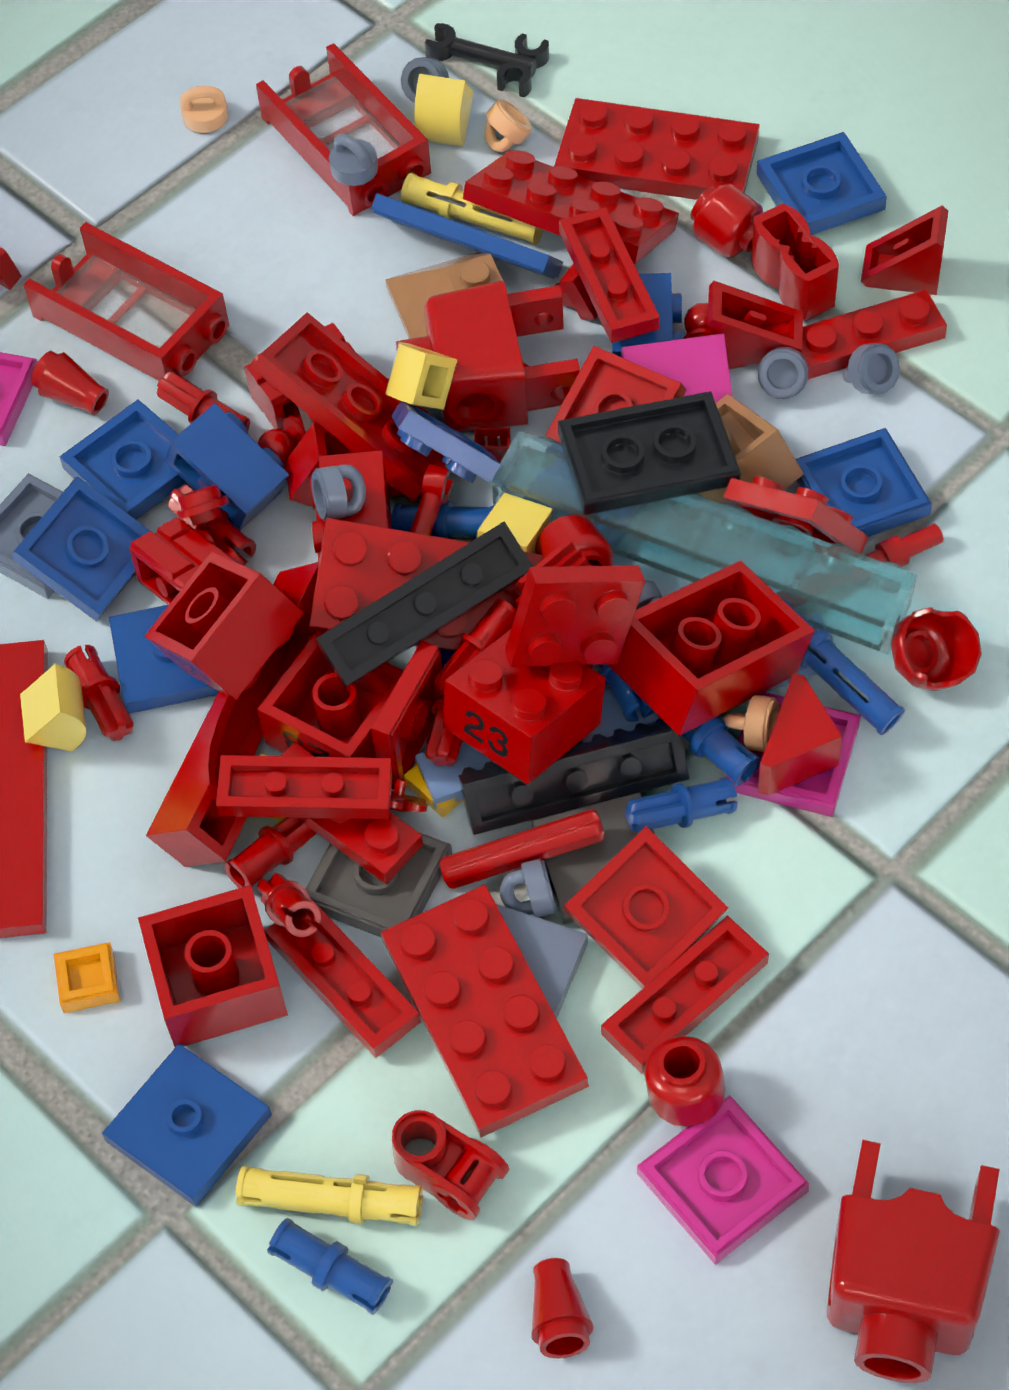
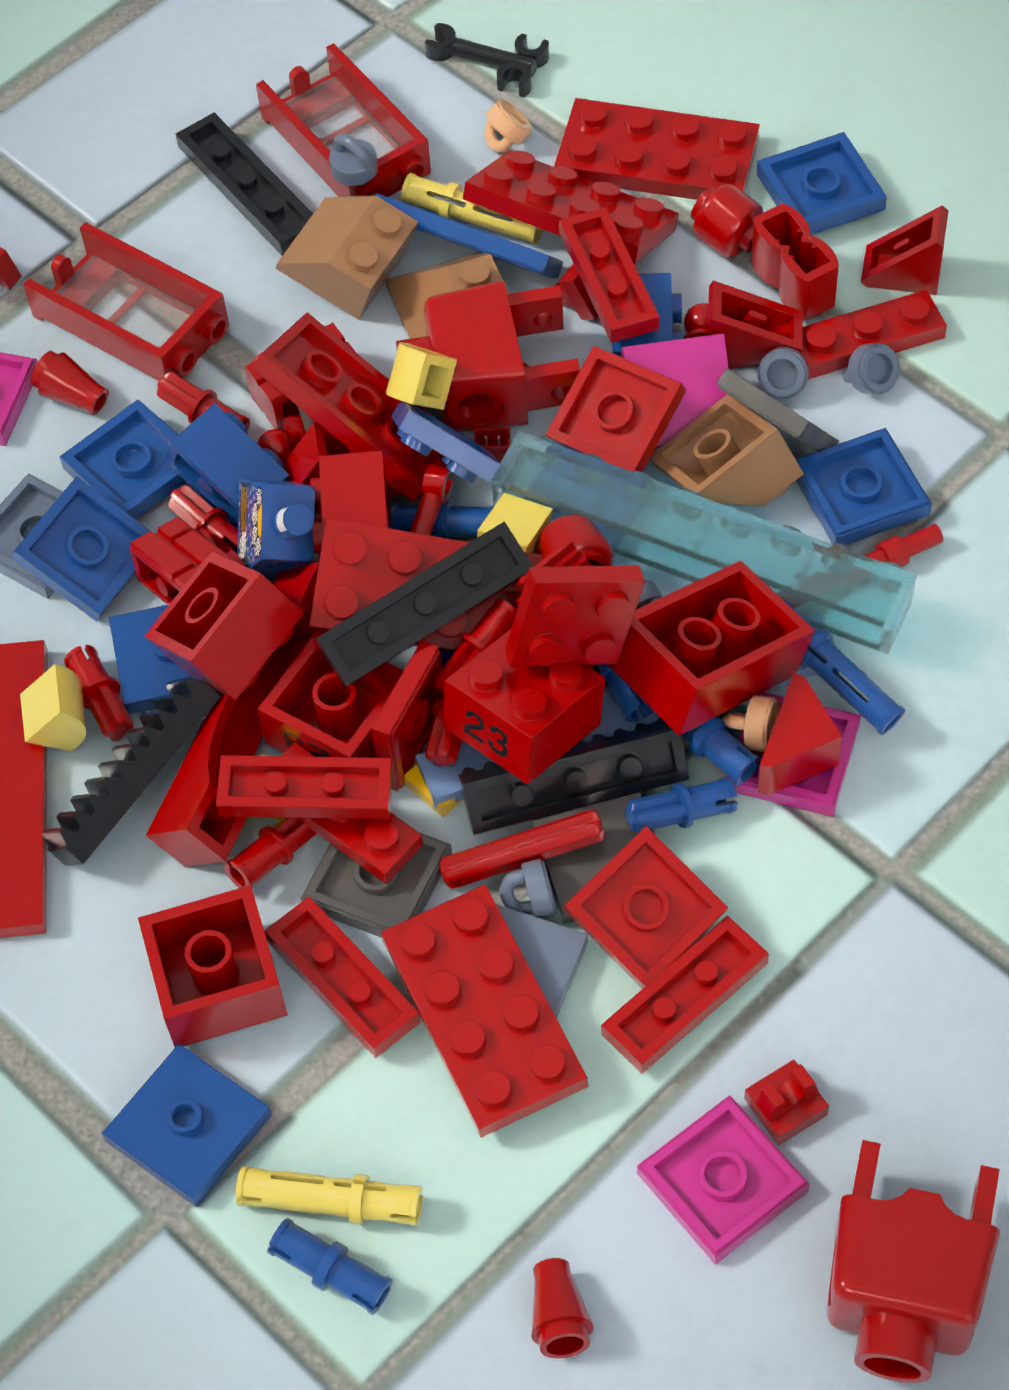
(86, 977): light orange tile -> none
(131, 771): none -> black gear
(202, 504): red plate -> none
(204, 109): light nougat tile -> none
(244, 180): none -> black plate
(275, 525): none -> blue torso
(289, 905): red axle -> none
(330, 491): sand blue tile -> none
(349, 250): none -> medium nougat slope
(403, 802): red plant -> none
(418, 66): sand blue tile -> none
(442, 109): light yellow brick -> none
(455, 1170): red piece -> none
(648, 453): black tile -> none
(684, 1081): red head -> none
(775, 411): none -> dark grey tile
(786, 1101): none -> red tile
(801, 510): red plate -> none
(936, 648): red hair -> none

